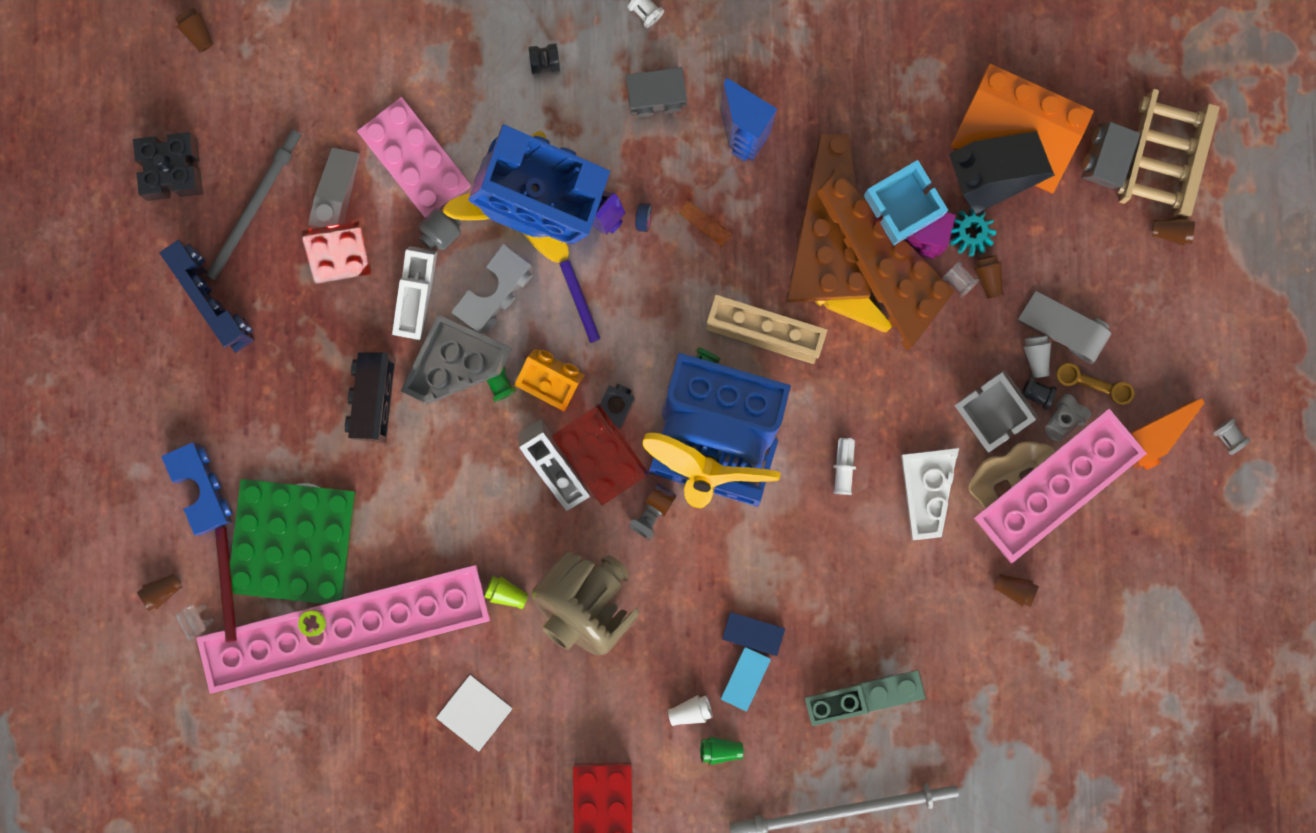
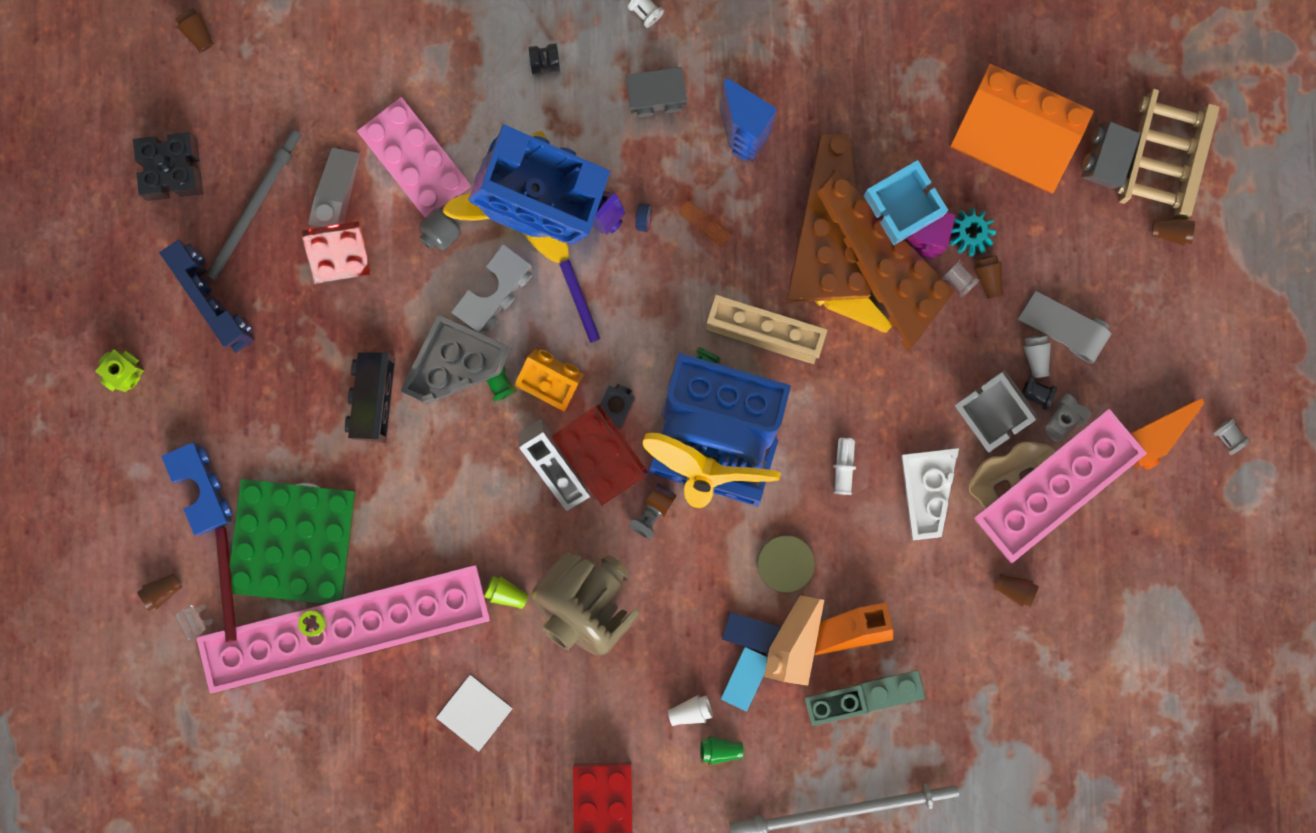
(128, 373): none -> lime brick
(414, 292): white slope -> none
(786, 564): none -> olive tile
(794, 646): none -> light nougat slope
(855, 629): none -> orange slope
(1000, 168): black slope -> none
(1118, 392): pearl gold bar -> none

